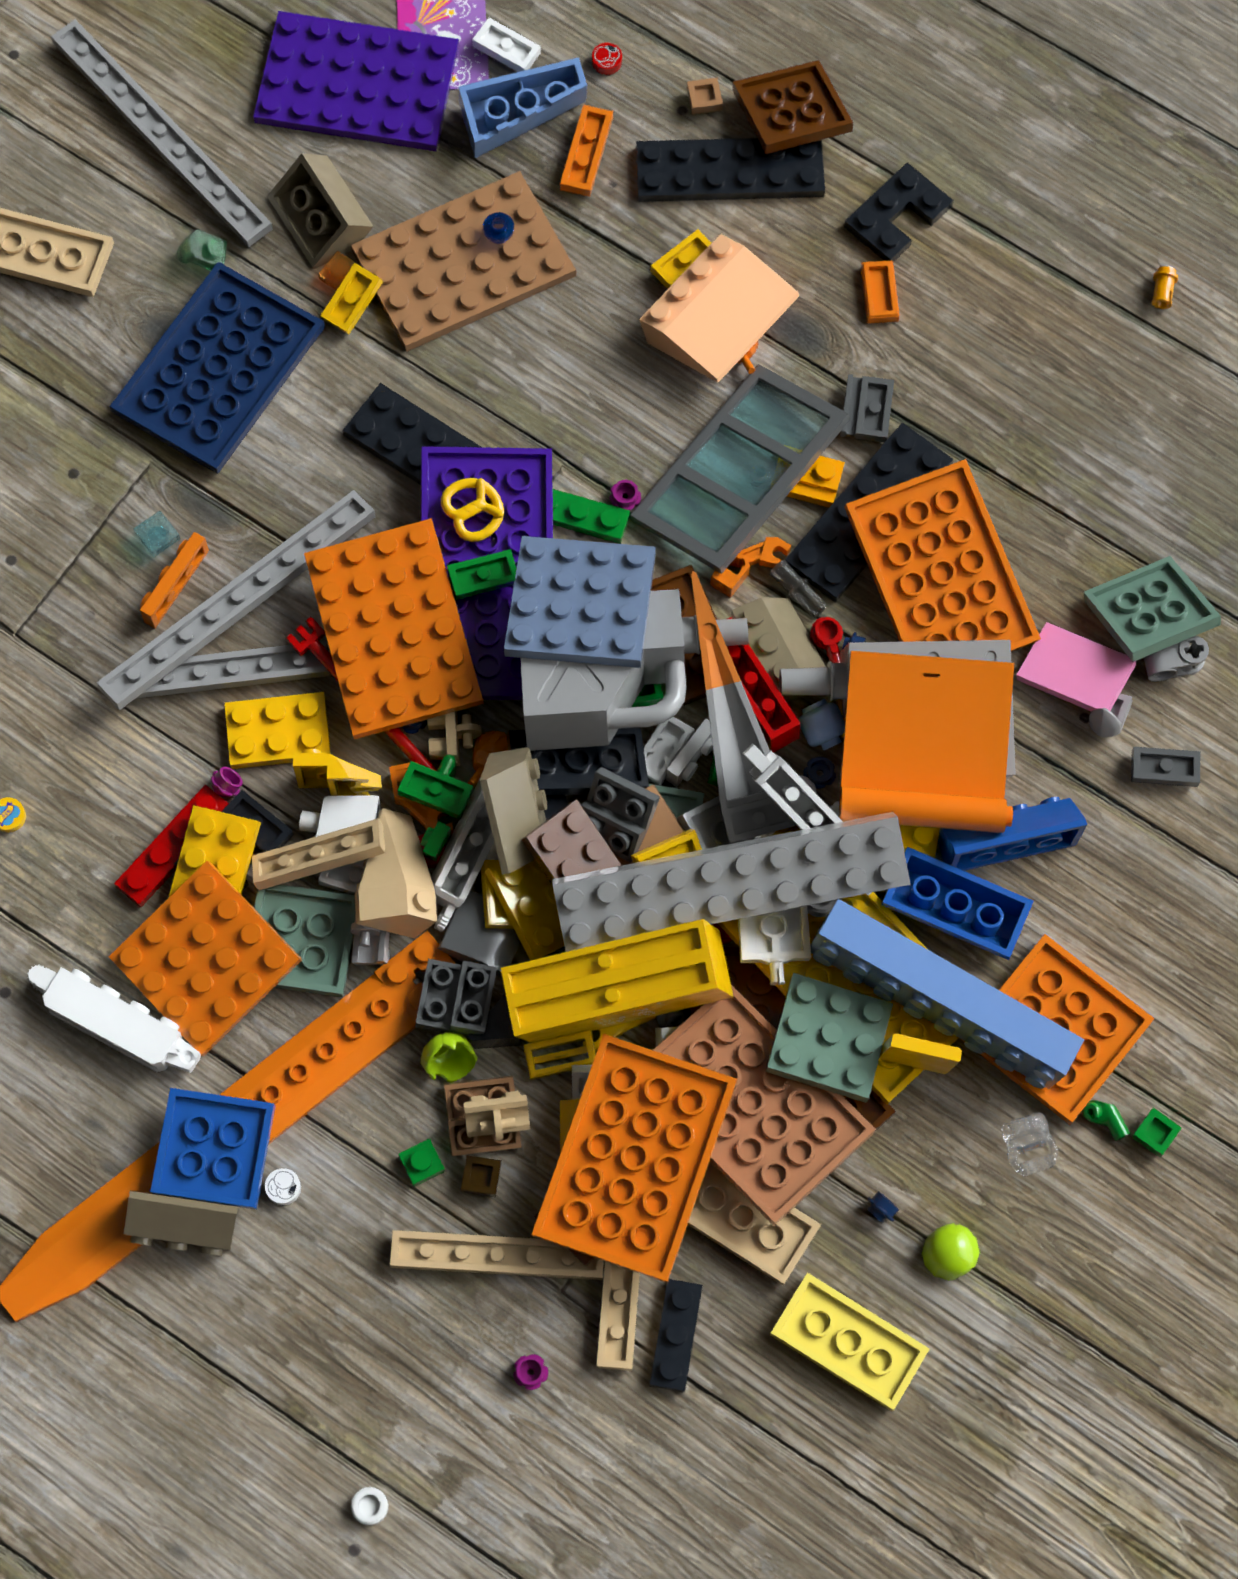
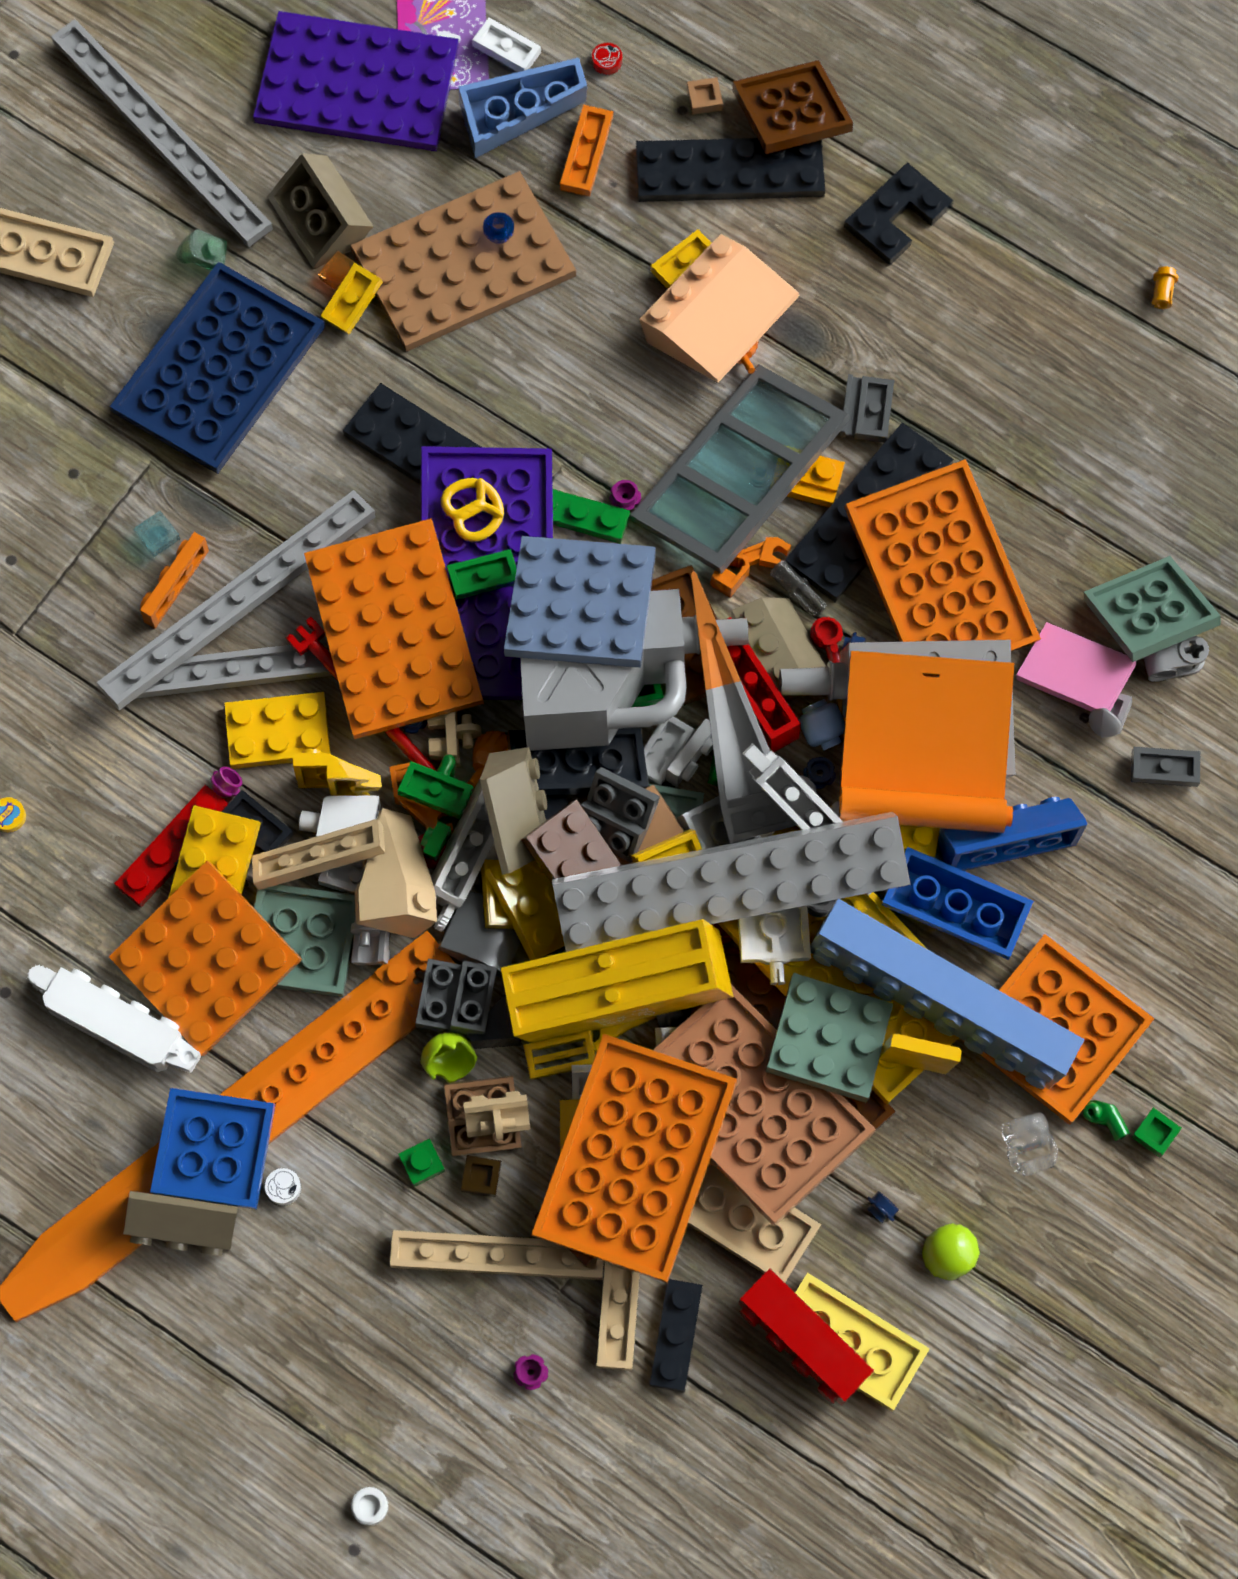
(804, 1337): none -> red brick
(880, 292): orange tile -> none

